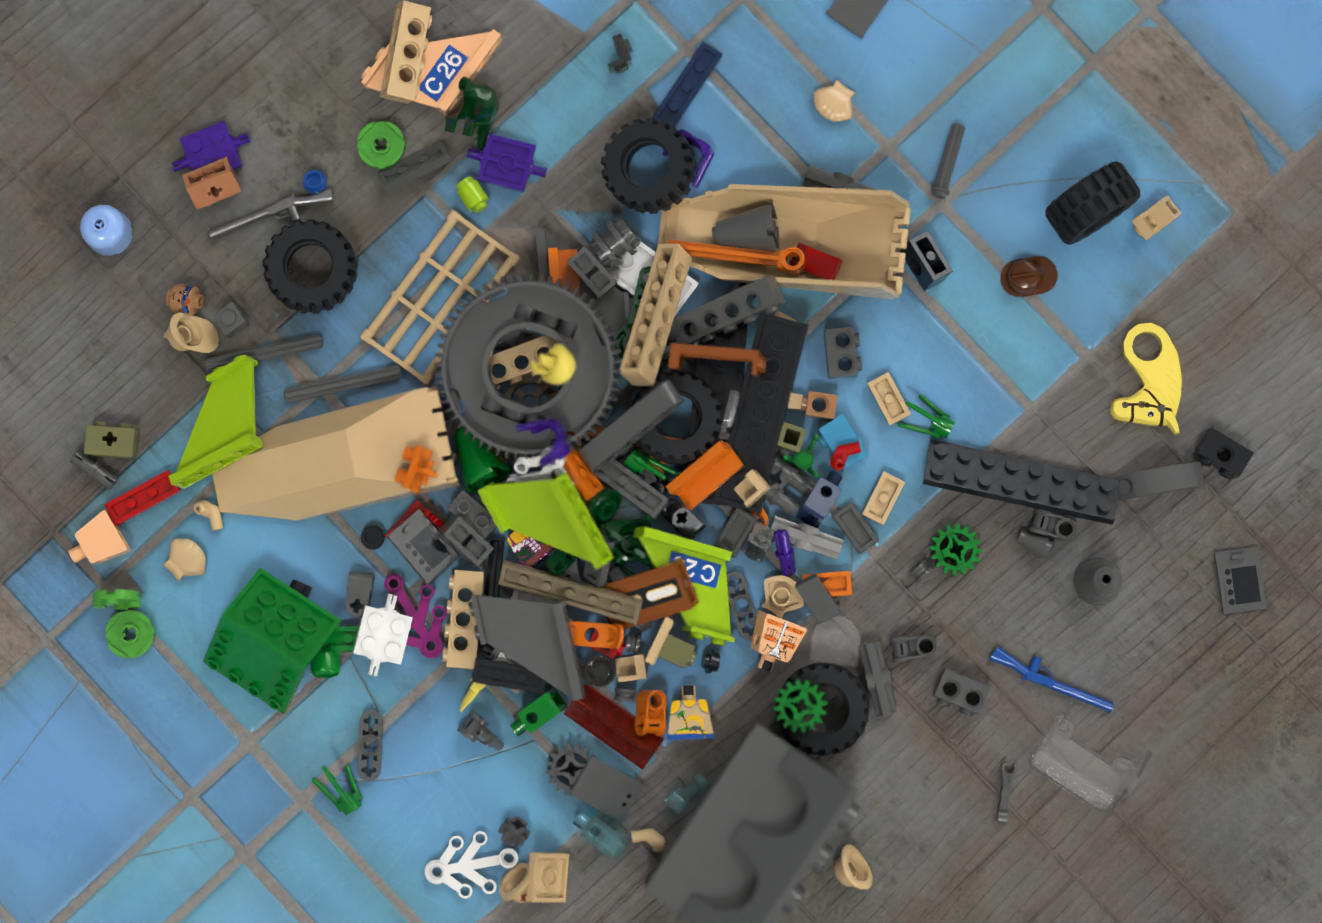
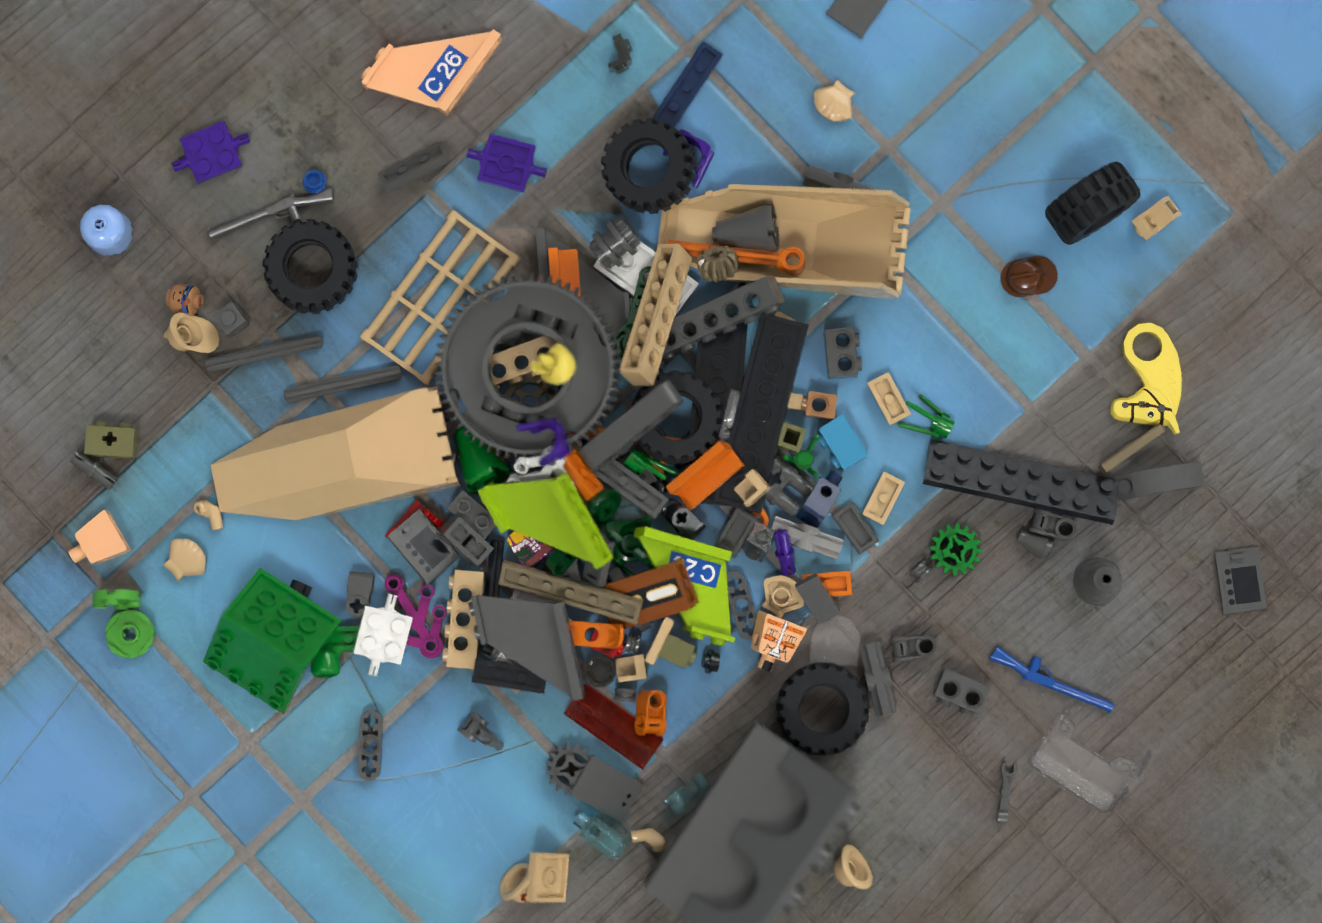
(141, 498): red plate -> none
(211, 183): nougat brick -> none
(224, 425): lime piece -> none
(348, 801): green plant -> none
(372, 537): black plate -> none
(381, 131): bright green plate -> none
(392, 86): tan brick -> none
(419, 468): orange hips -> none
(467, 866): white plant -> none
(472, 195): lime brick -> none
(474, 690): light yellow plate -> none
(477, 105): dark green piece -> none
(514, 831): dark grey gear -> none
(544, 707): green torso -> none
(592, 272): dark grey brick -> none
(680, 351): dark orange panel -> none
(689, 717): torso -> none
(717, 263): none -> dark tan gear
(797, 717): green gear -> none
(818, 262): red tile -> none
(841, 454): red arm -> none
(926, 261): black brick -> none
(948, 161): dark grey axle -> none
(1131, 448): none -> dark tan tile
(1237, 454): black brick -> none

